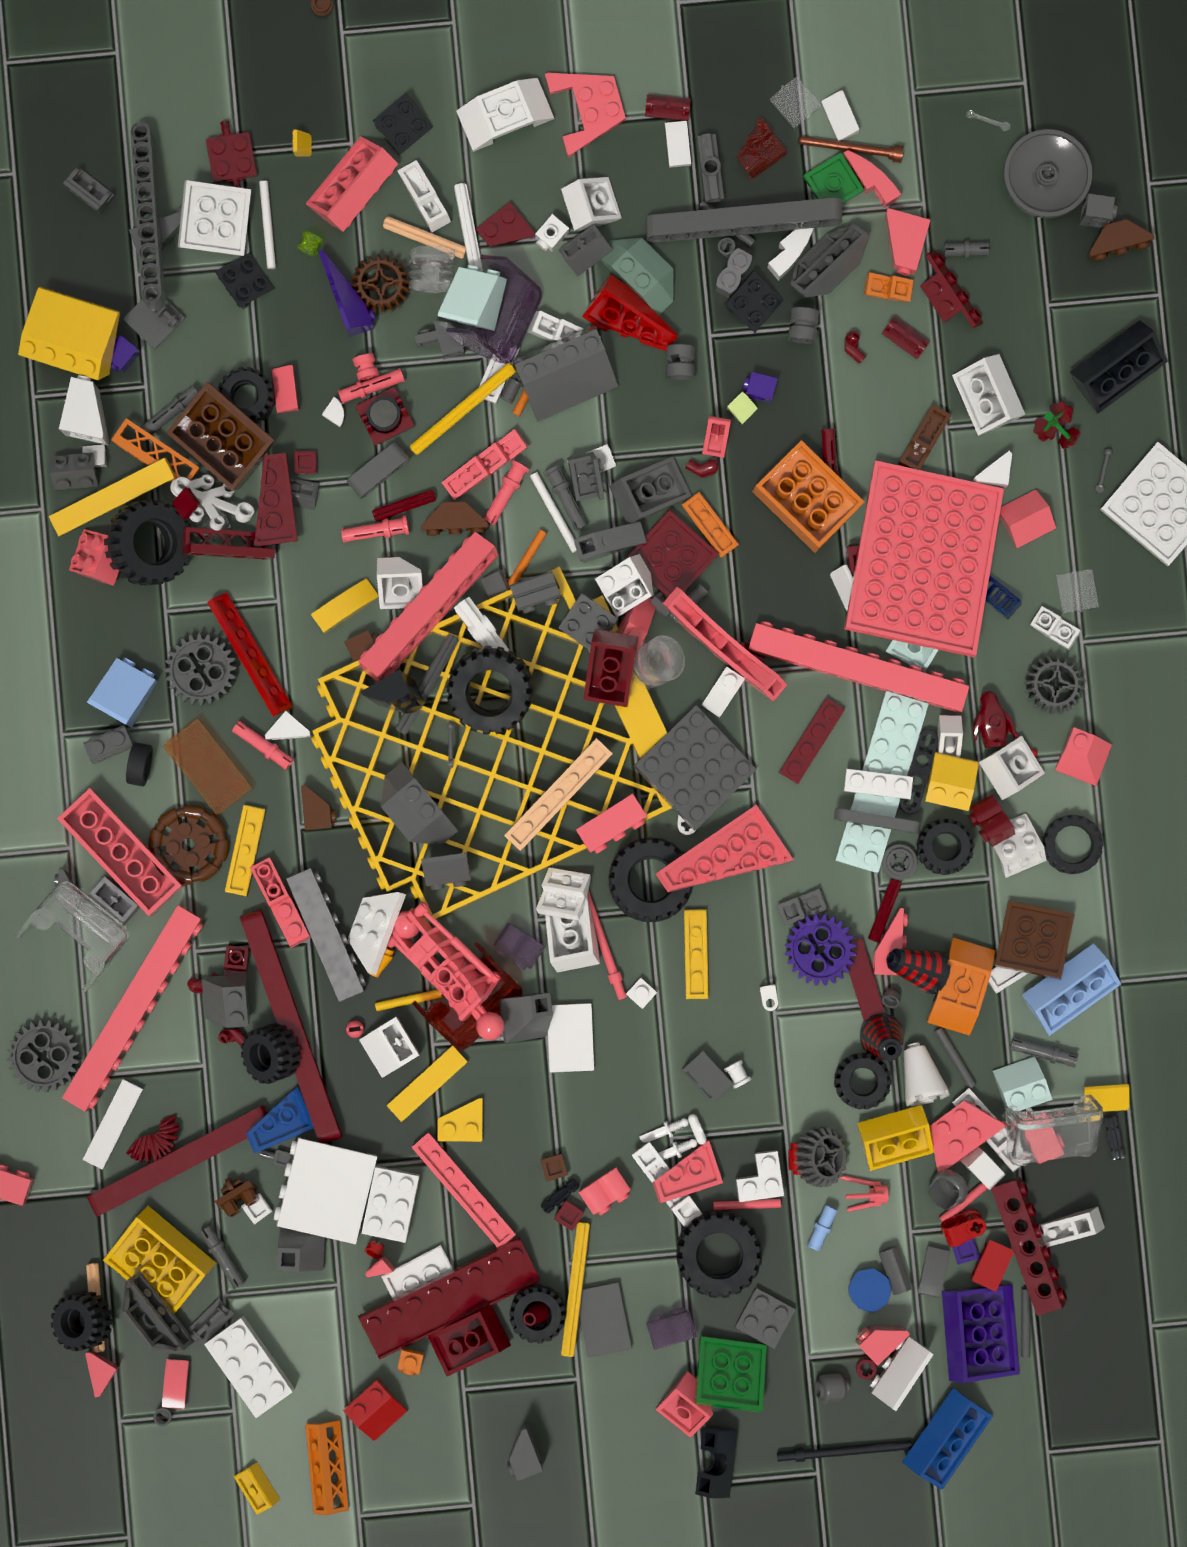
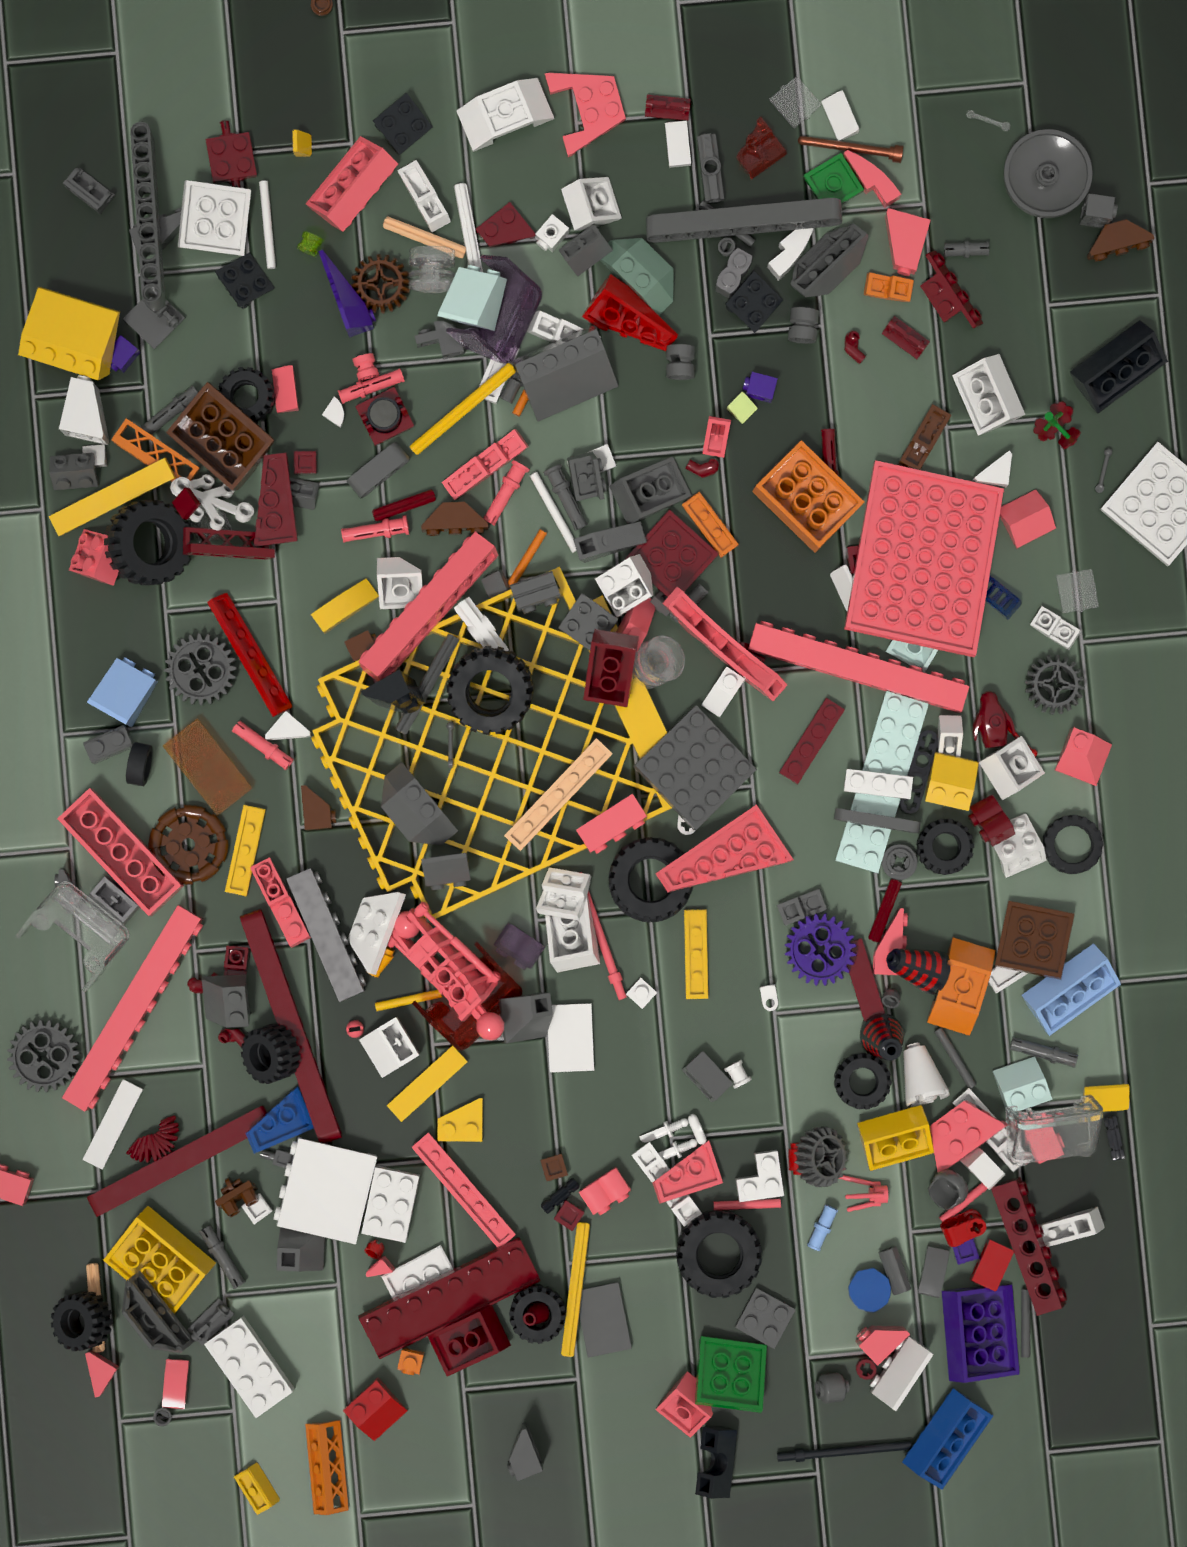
(671, 1329): clear purple brick -> none

